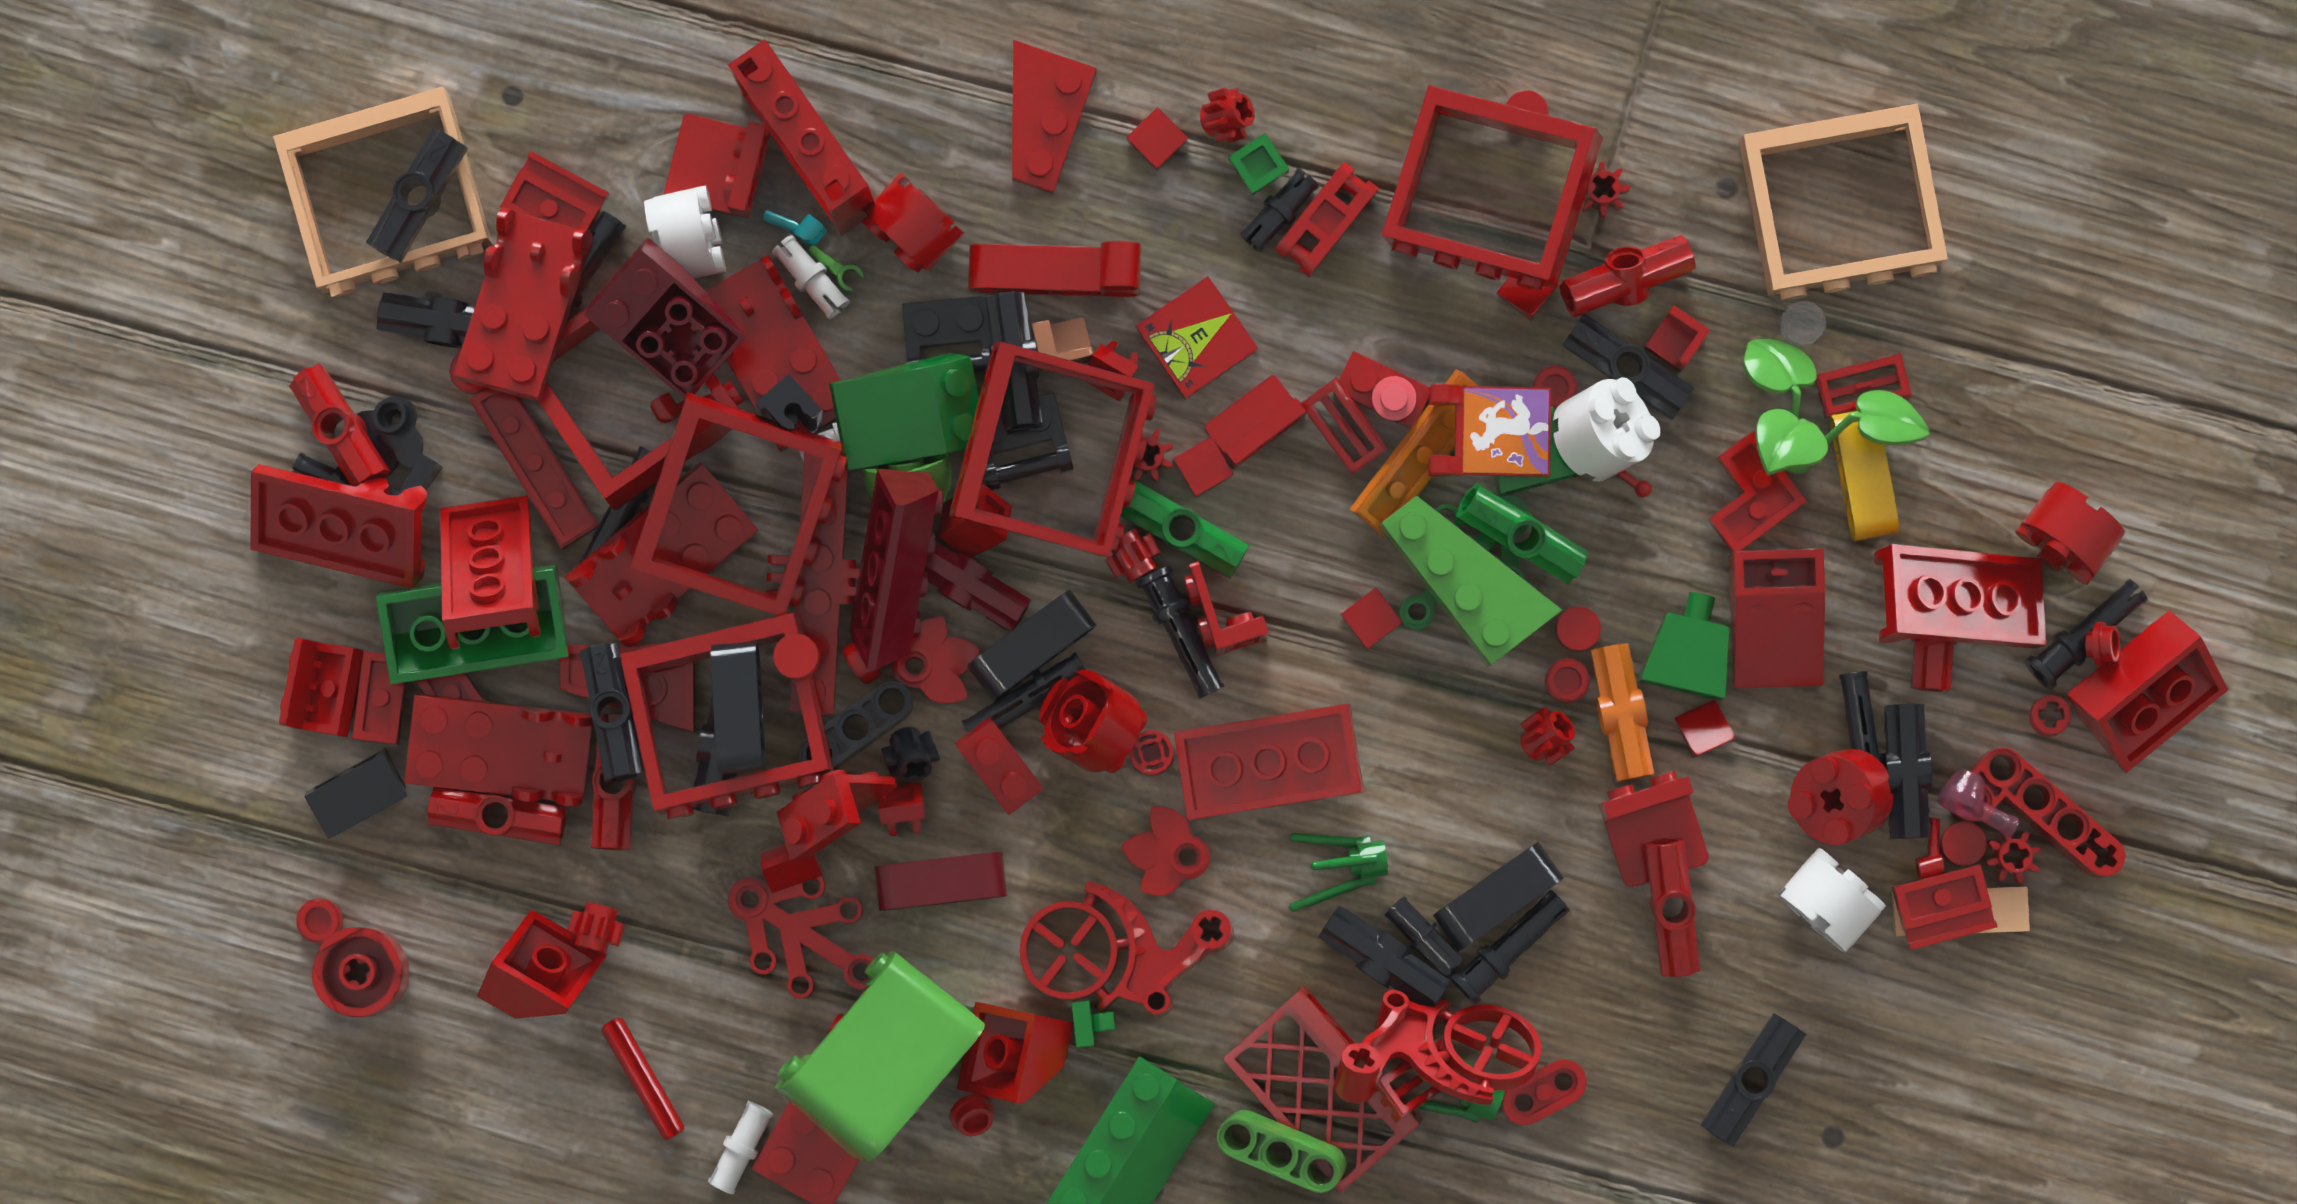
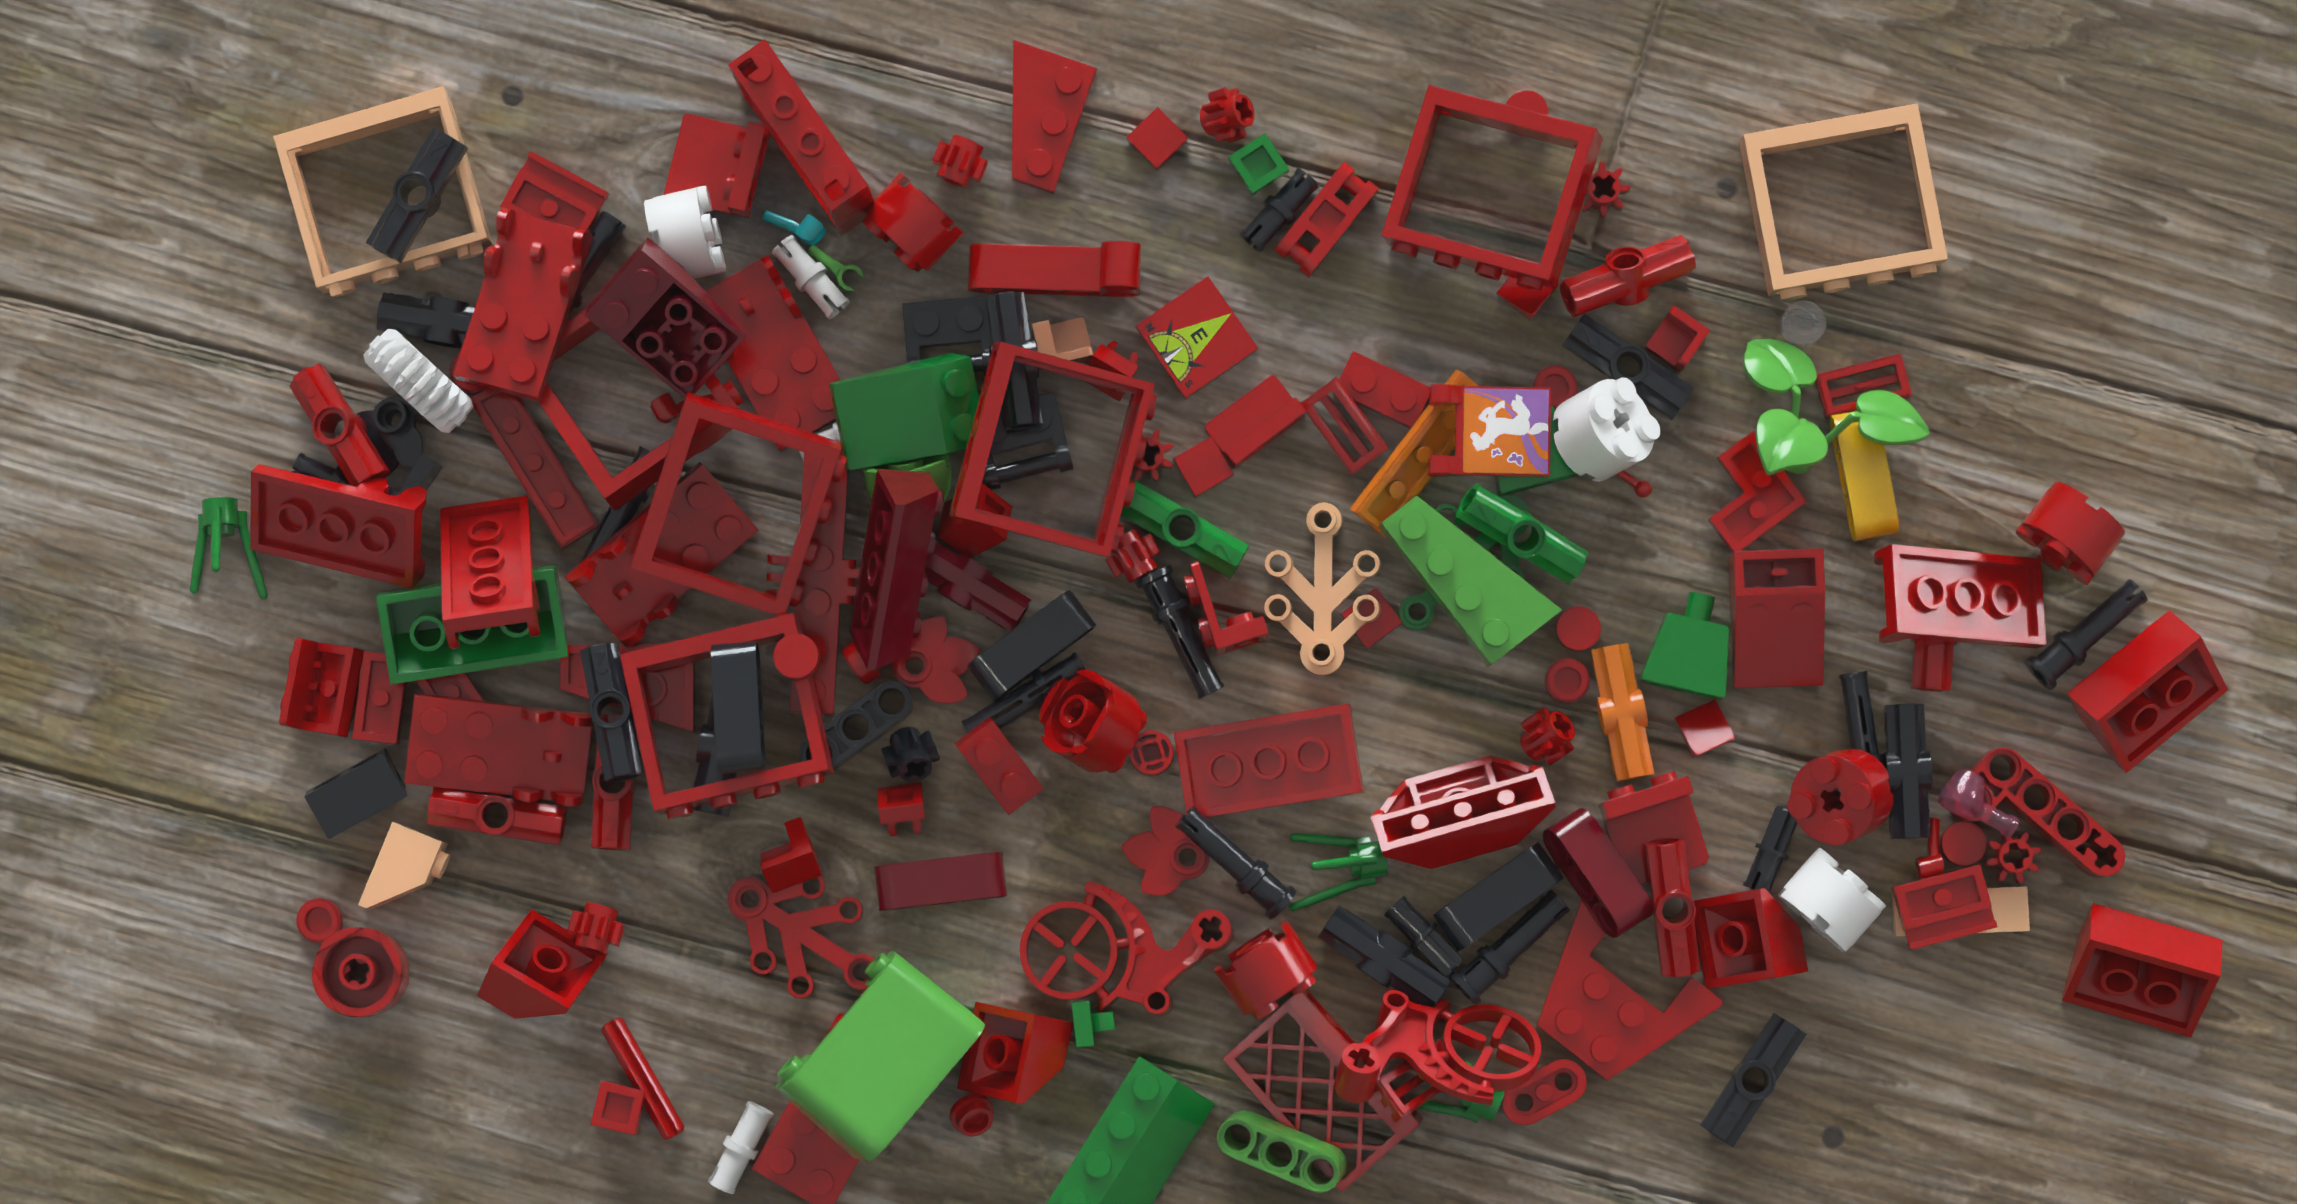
(217, 521): none -> green plant
(404, 866): none -> light nougat slope
(418, 380): none -> white gear
(618, 1108): none -> red panel
(788, 404): black hinge -> none
(829, 810): red bracket -> none
(960, 161): none -> red gear
(1250, 875): none -> black pin
(1266, 970): none -> red brick
(1323, 596): none -> light nougat plant
(1394, 398): coral plate -> none
(1462, 811): none -> red wedge
(1597, 872): none -> dark red beam
(1605, 1018): none -> red wing
(1747, 939): none -> red slope
(1771, 850): none -> black axle
(2058, 726): red bush -> none
(2103, 644): red plate -> none
(2143, 970): none -> red slope

